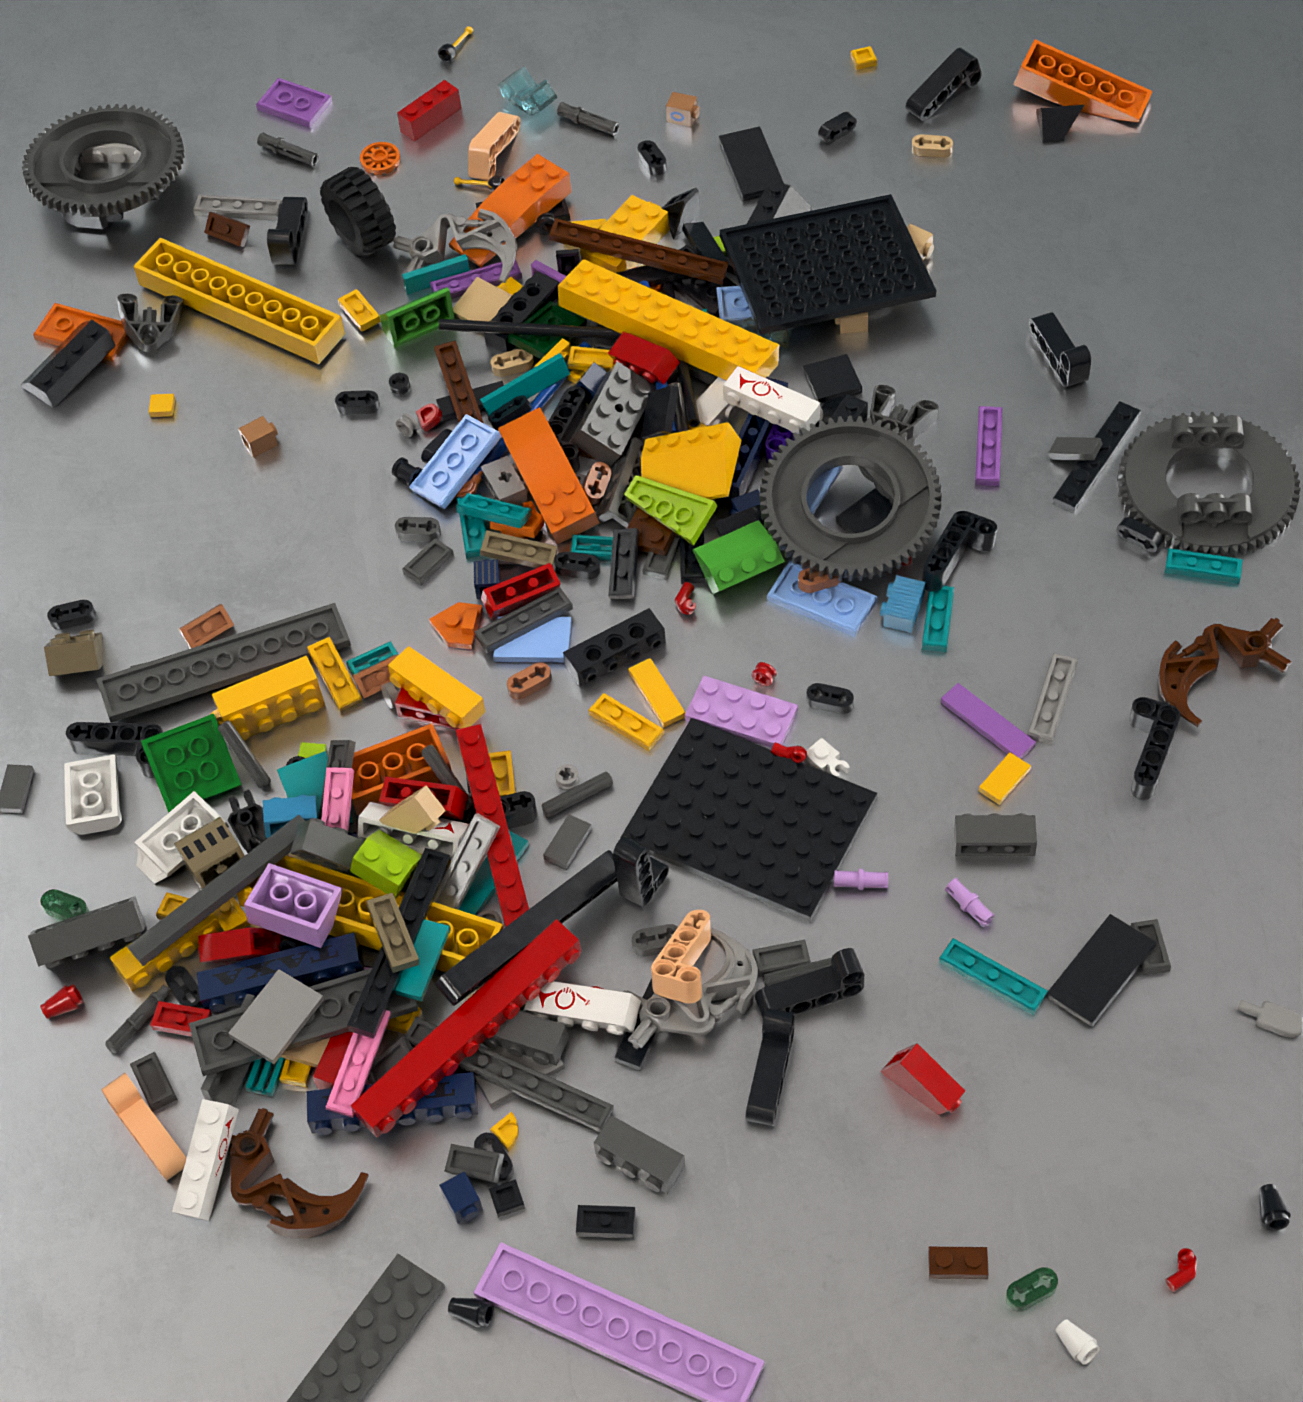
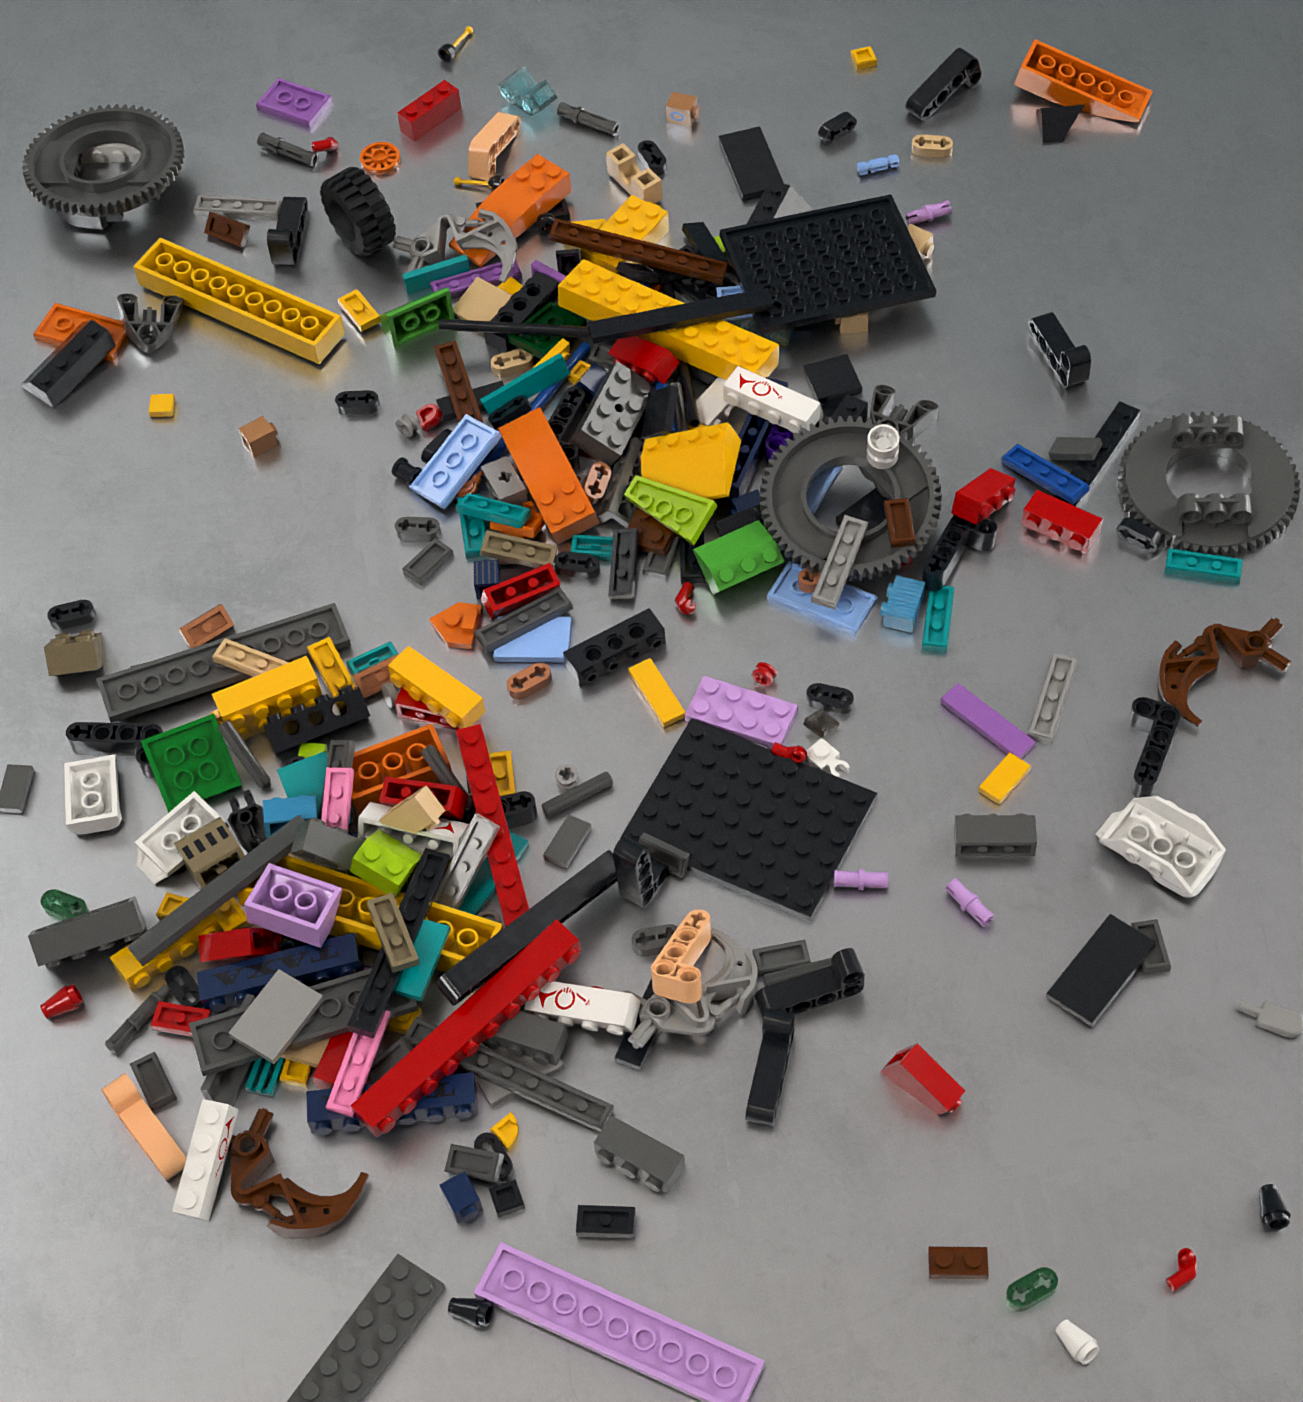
(245, 658): none -> tan tile
(328, 145): none -> red arm
(354, 711): none -> black brick
(399, 377): black bush -> none
(582, 358): yellow tile -> none
(624, 169): none -> tan arch
(626, 722): yellow tile -> none
(638, 272): none -> black tile
(674, 858): none -> dark grey tile
(680, 315): none -> black tile
(681, 210): black slope -> none
(821, 723): none -> clear smoke tile
(839, 562): none -> light grey tile
(878, 164): none -> light blue axle
(883, 446): none -> white wheel
(899, 522): none -> reddish brown tile
(928, 213): none -> lavender pin
(983, 496): none -> red brick
(988, 446): medium lavender tile -> none
(993, 976): teal tile -> none
(1045, 474): none -> blue tile
(1061, 521): none -> red brick
(1166, 842): none -> white slope

